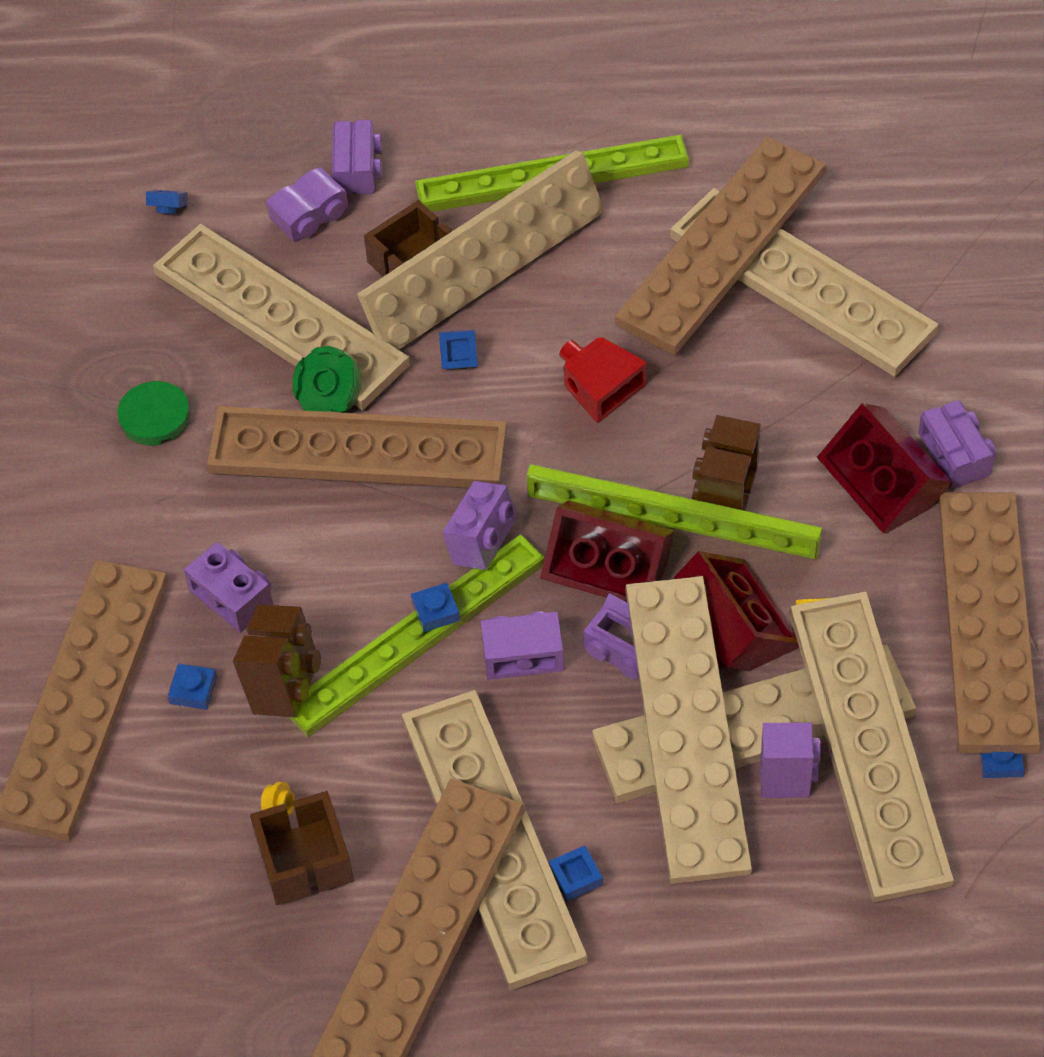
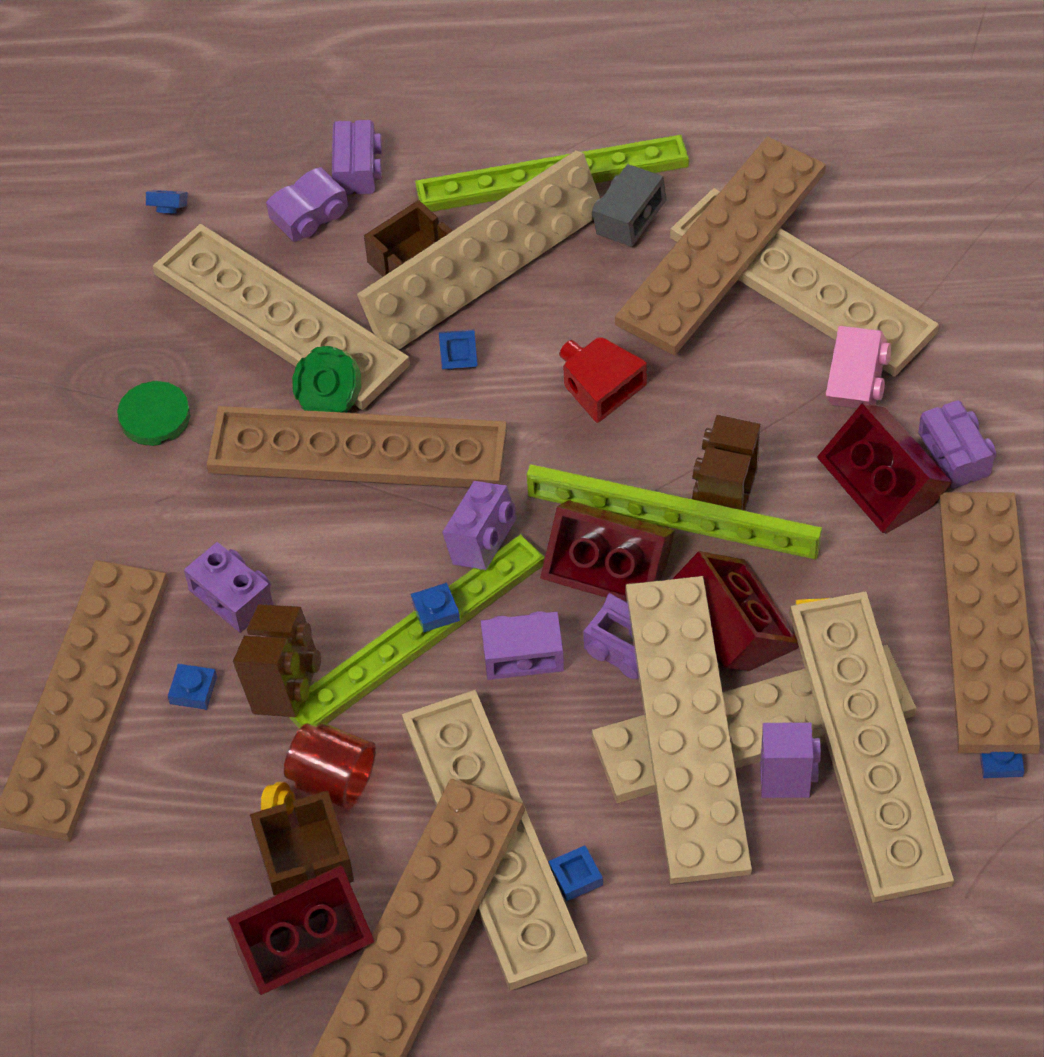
(299, 930): none -> dark red slope
(330, 761): none -> clear red piece
(629, 205): none -> dark grey brick
(857, 367): none -> bright pink brick

